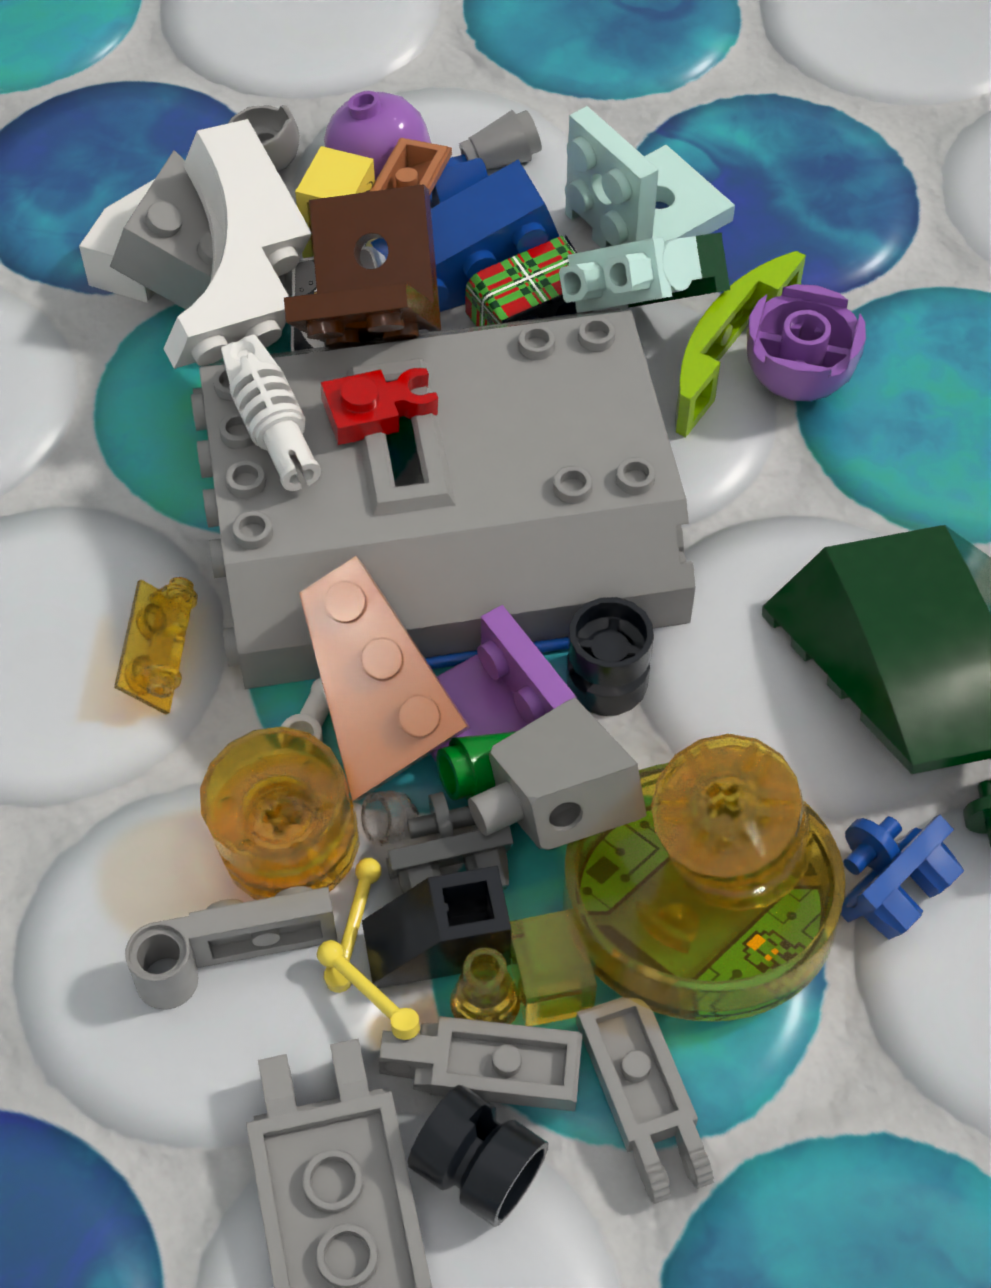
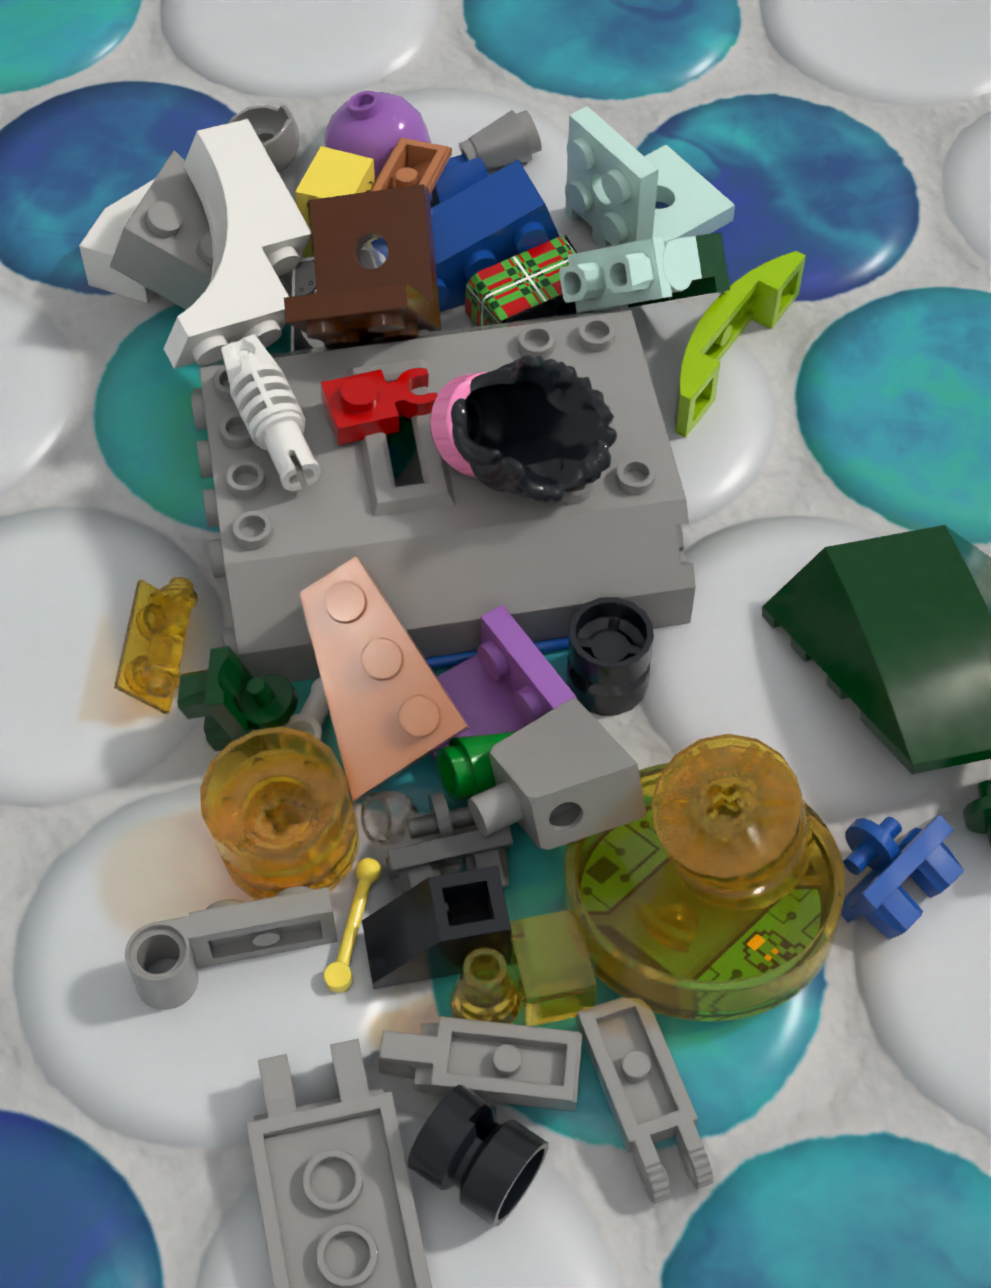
(234, 698): none -> dark green hips
(404, 1021): light yellow hinge -> none
(525, 428): none -> black hair
(804, 342): medium lavender cylinder -> none

